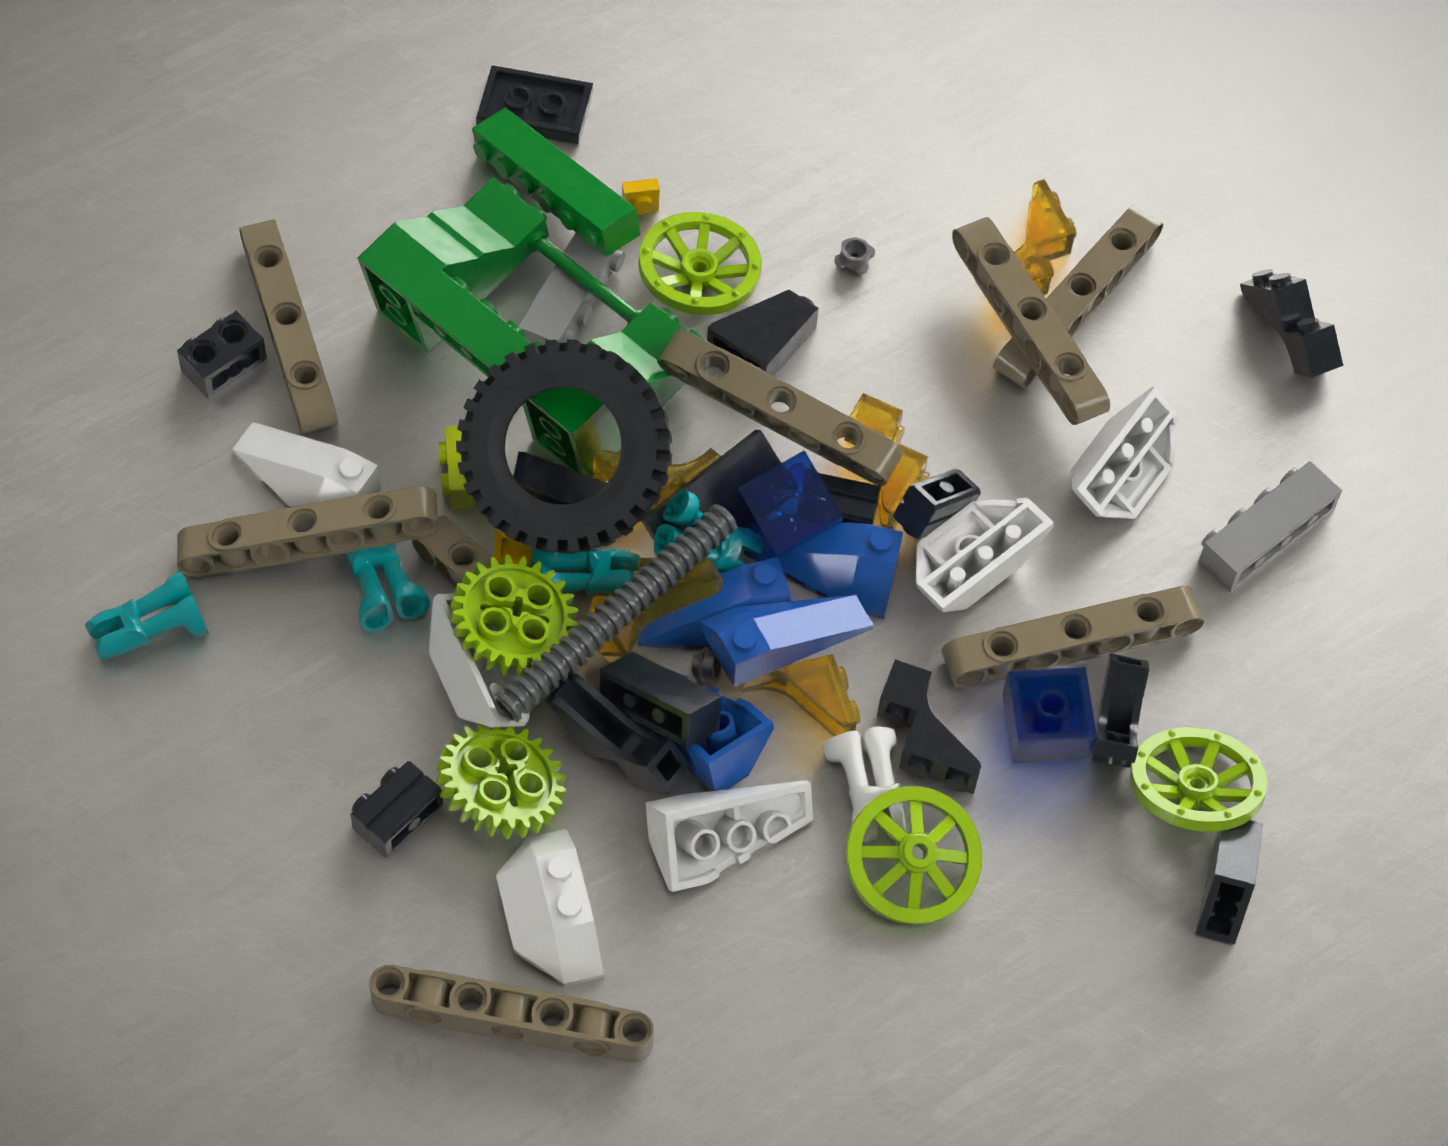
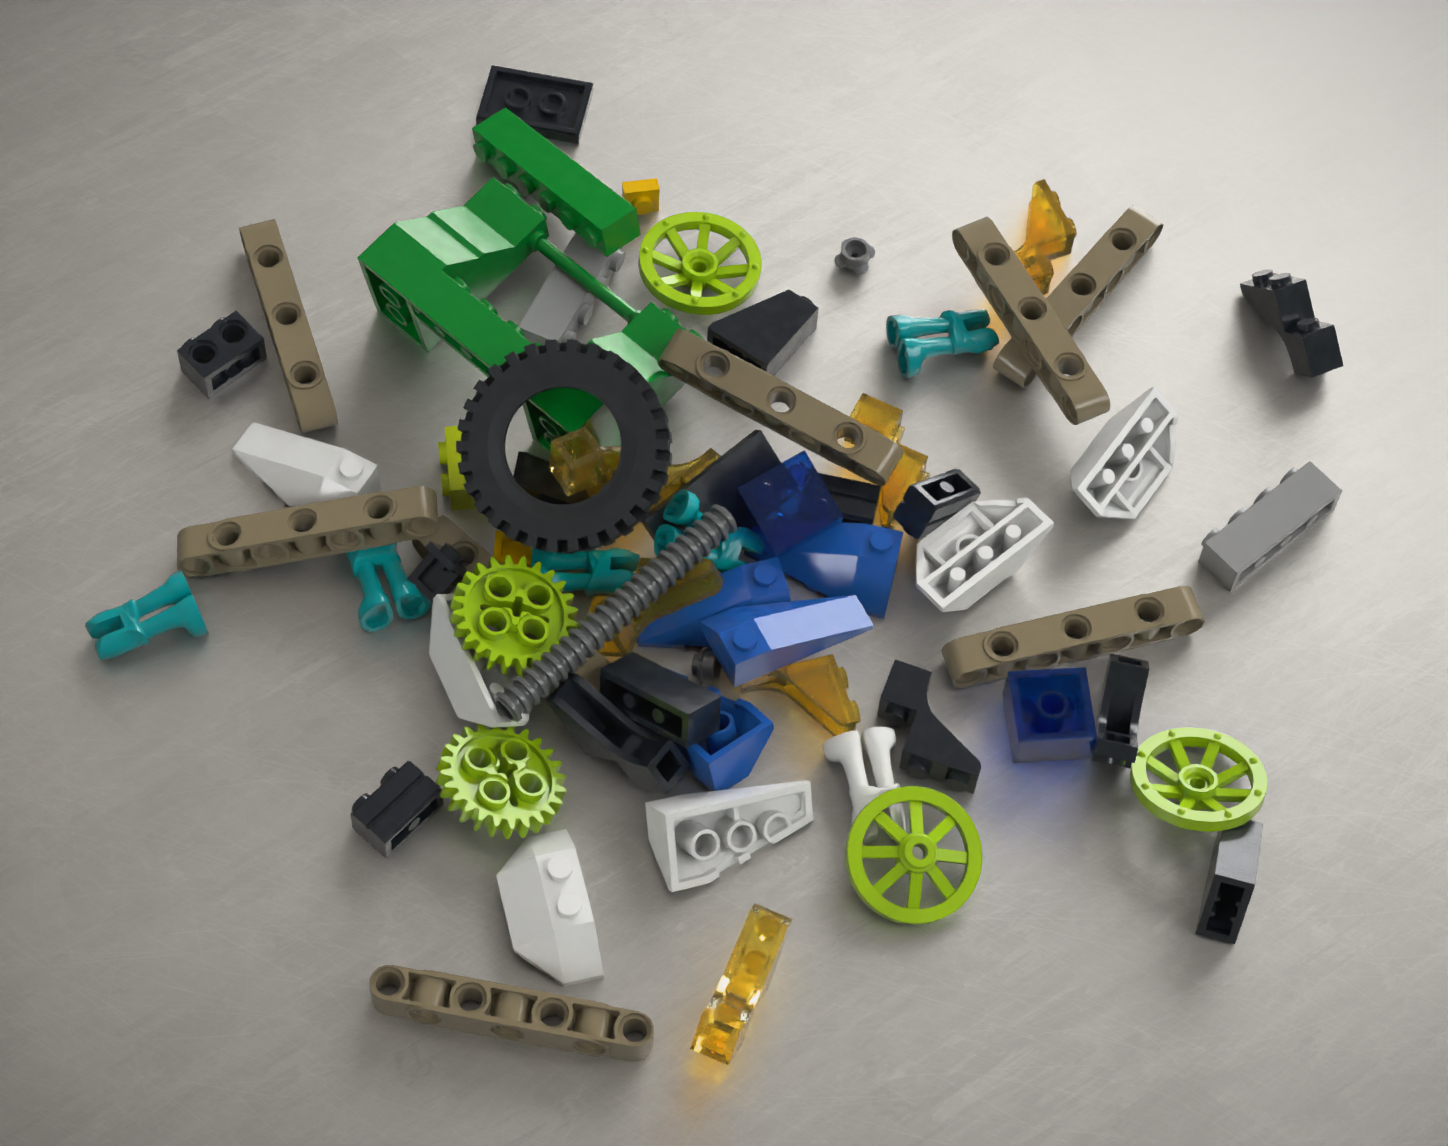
(438, 571): none -> black bracket
(581, 462): none -> clear yellow arch
(742, 985): none -> clear yellow arch
(965, 334): none -> teal piece

